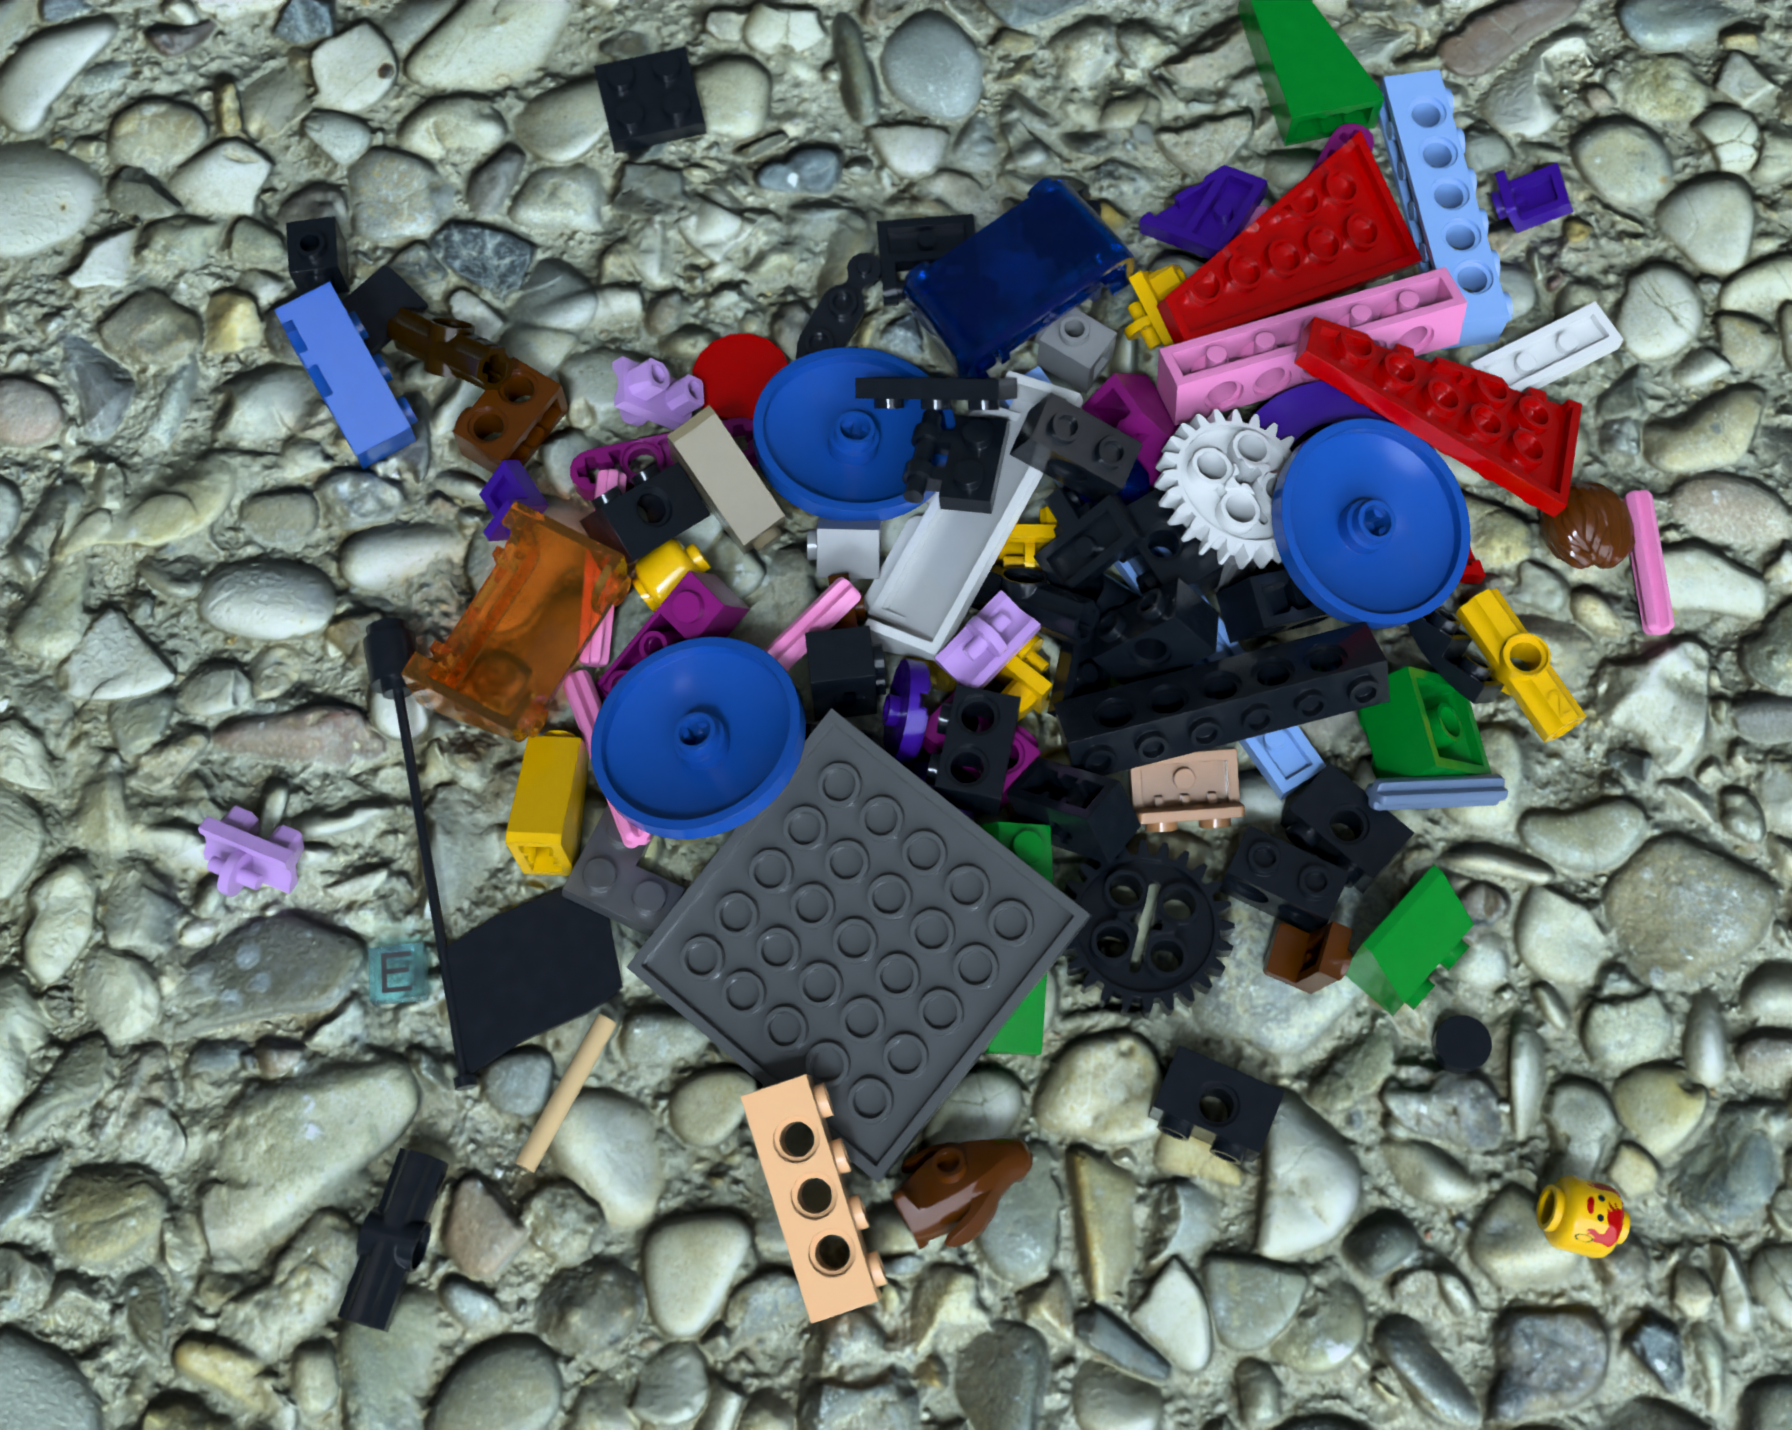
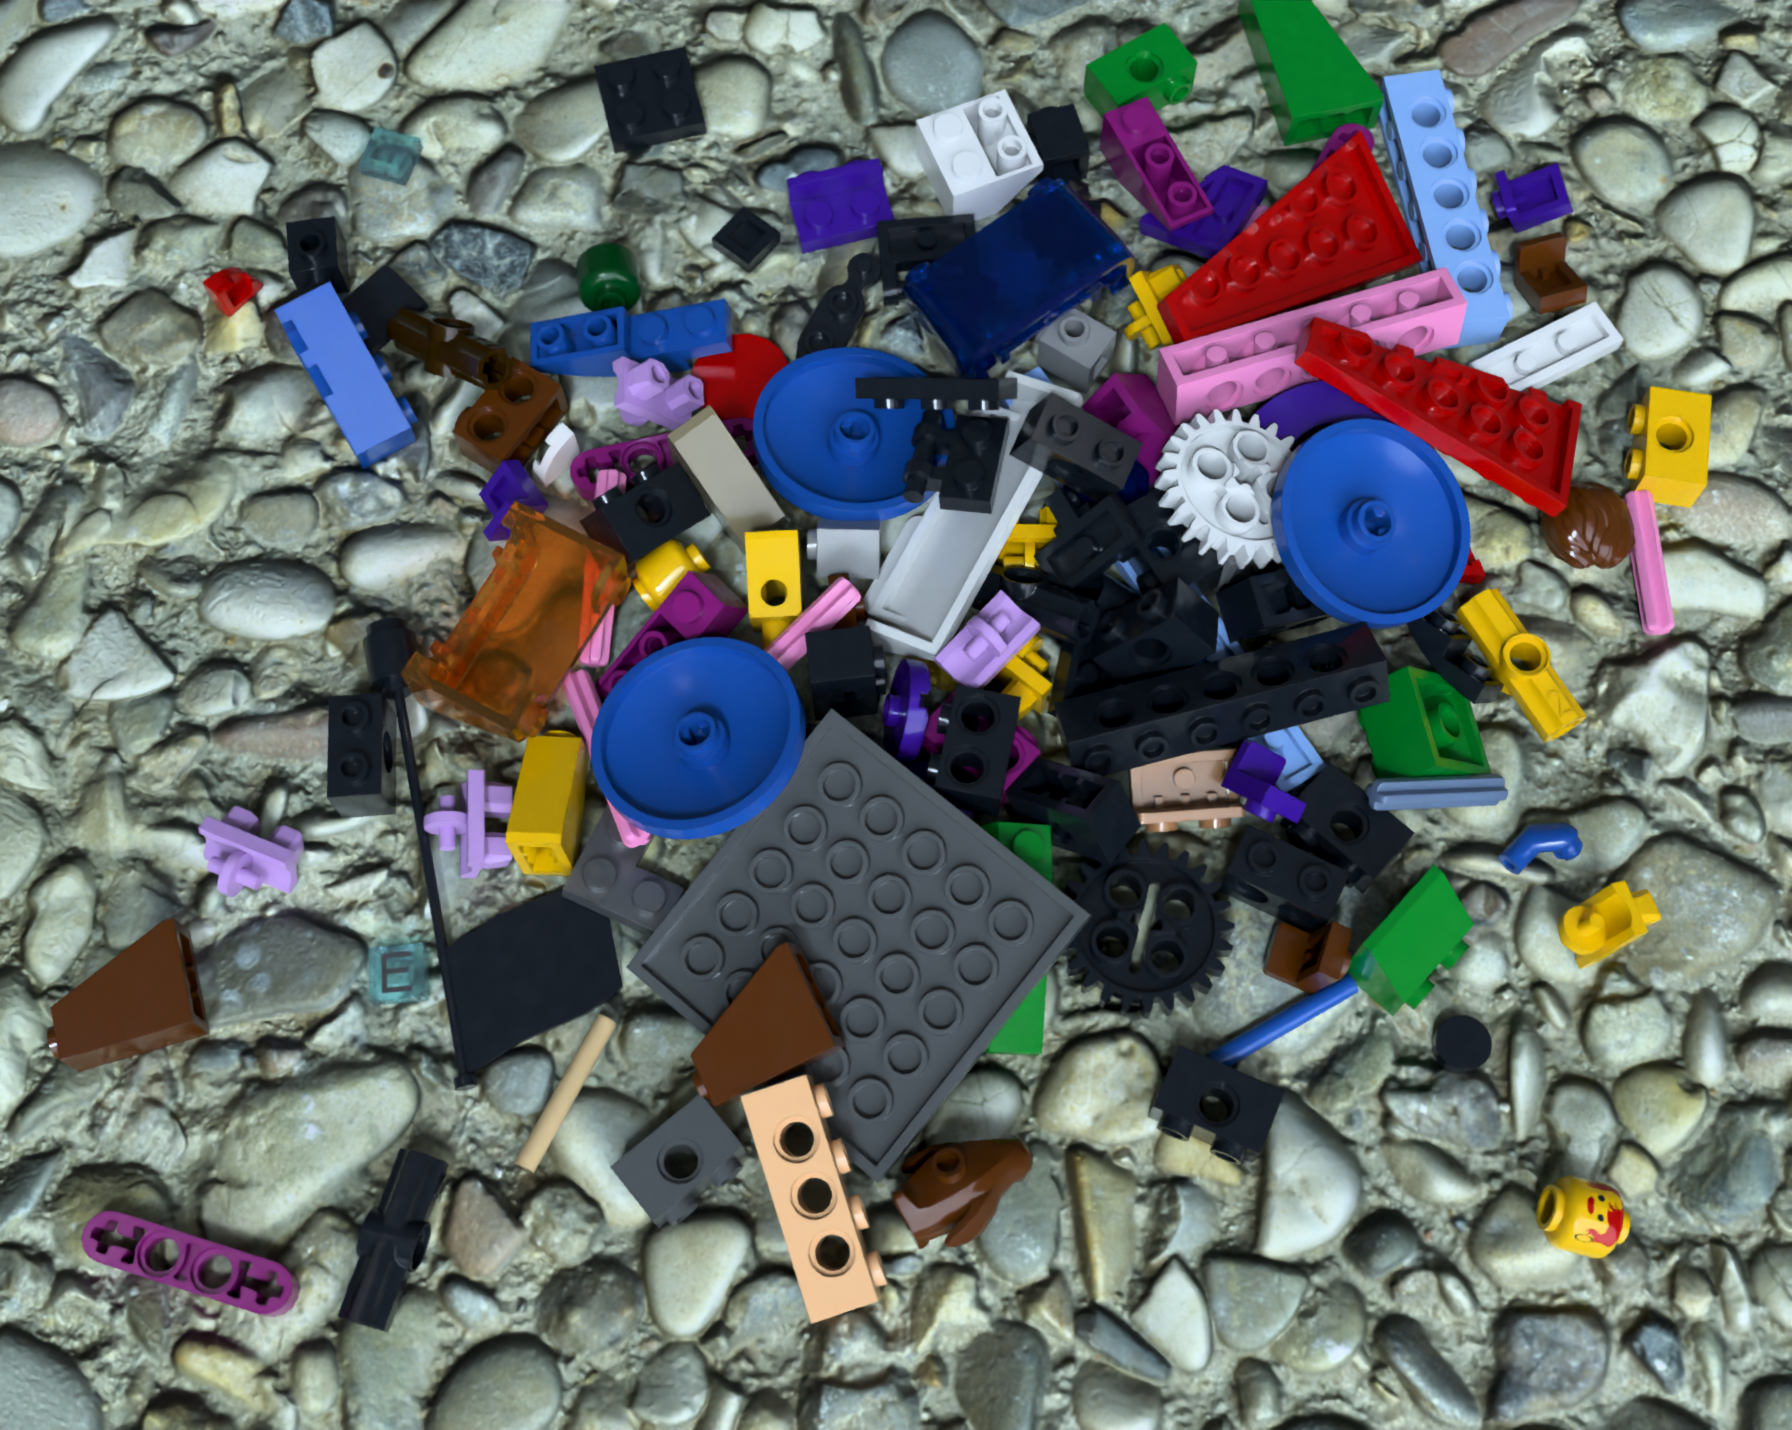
(132, 1003): none -> reddish brown slope
(192, 1259): none -> magenta beam
(231, 289): none -> red tile
(361, 755): none -> black brick
(390, 156): none -> clear light blue tile
(477, 801): none -> lavender hips
(558, 457): none -> white tile
(593, 340): none -> blue slope
(608, 276): none -> dark green head
(693, 1130): none -> dark grey brick
(746, 239): none -> black tile
(766, 1031): none -> reddish brown slope
(772, 573): none -> yellow torso
(838, 204): none -> dark purple bracket
(977, 155): none -> white slope
(1059, 142): none -> black brick
(1146, 66): none -> green brick
(1152, 165): none -> magenta slope
(1254, 778): none -> dark purple bracket
(1284, 1021): none -> blue bar
(1539, 838): none -> blue arm
(1545, 276): none -> reddish brown bracket
(1607, 922): none -> yellow hips
(1683, 424): none -> yellow brick

